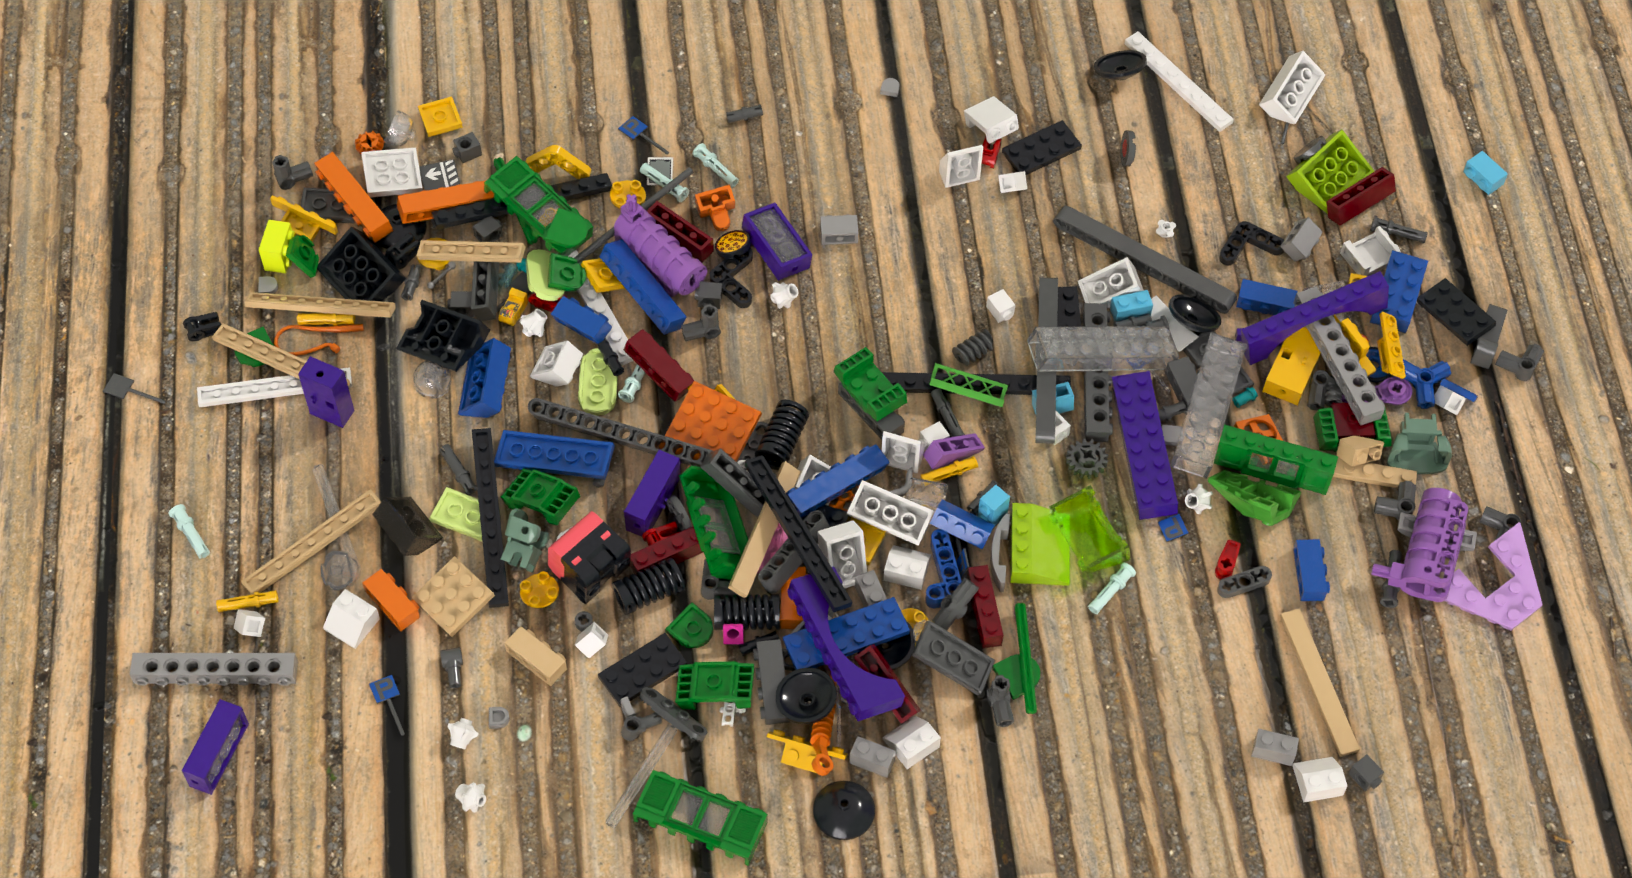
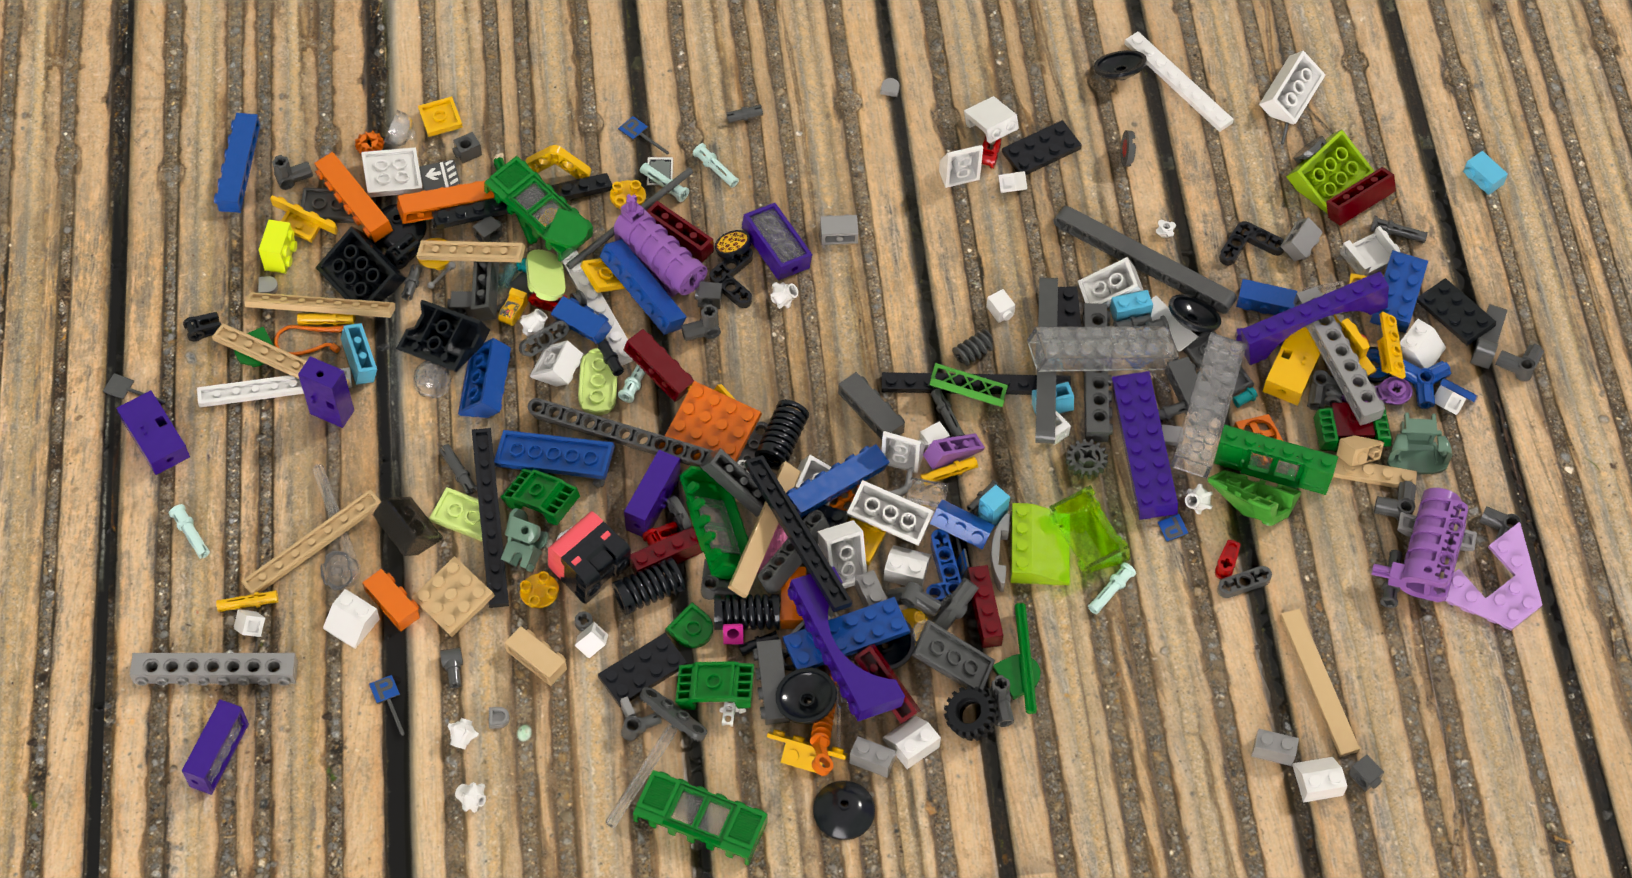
(153, 432): none -> dark purple brick
(237, 162): none -> blue brick
(302, 254): green tile -> none
(358, 353): none -> medium azure brick
(534, 349): none -> dark grey beam
(565, 273): green tile -> none
(580, 297): none -> dark grey bush
(716, 205): orange brick -> none
(869, 385): green plate -> none
(915, 597): none -> dark grey piece
(960, 702): none -> black tyre
(1311, 570): blue brick -> none
(1422, 345): none -> white slope

